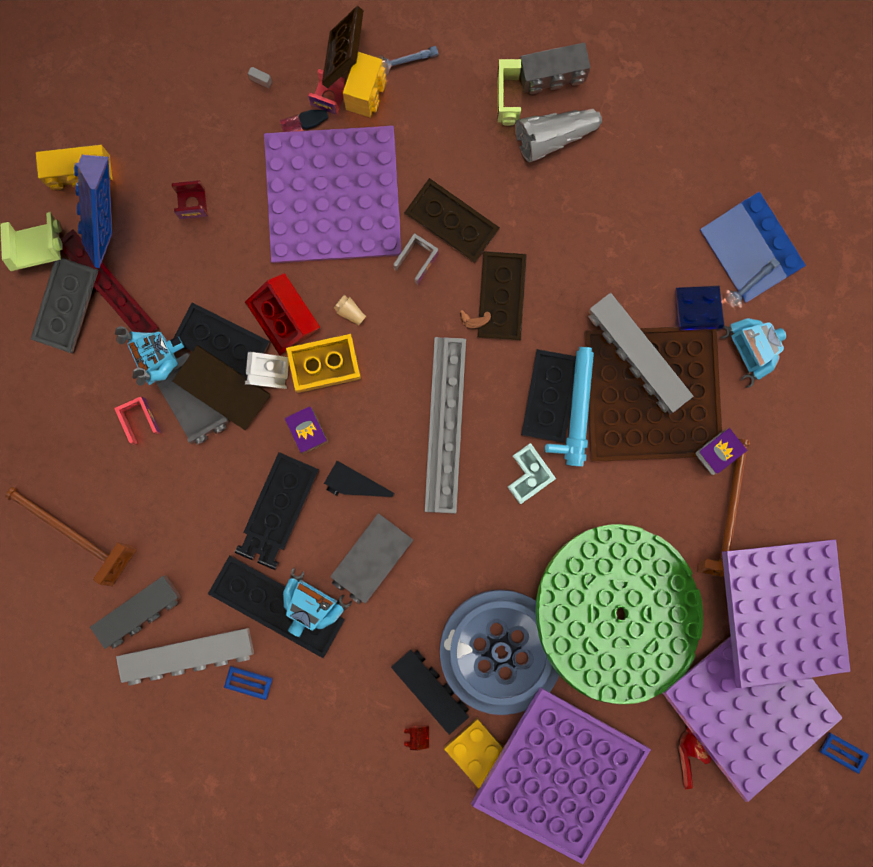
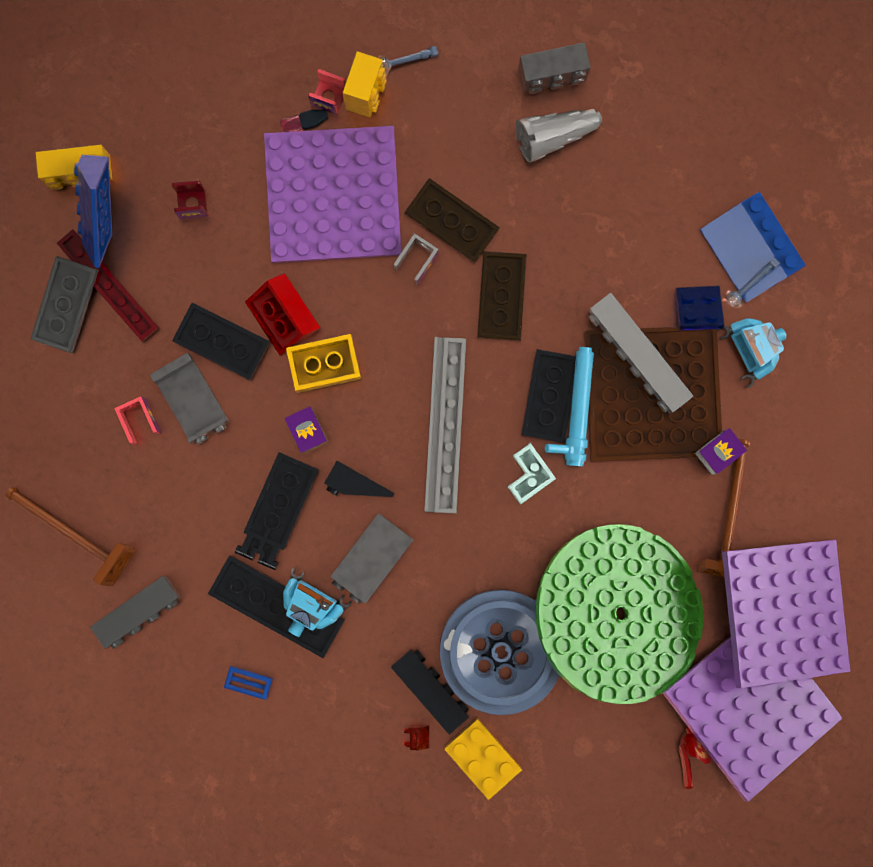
(31, 245): yellowish green panel -> none
(151, 353): torso -> none
(185, 655): light grey brick -> none
(220, 387): dark brown tile -> none
(260, 77): light grey tile -> none
(267, 370): white plate -> none
(342, 47): dark brown tile -> none
(348, 309): tan cone -> none
(475, 322): nougat piece -> none
(507, 70): yellowish green panel -> none
(560, 776): medium lavender plate -> none
(827, 743): blue tile -> none

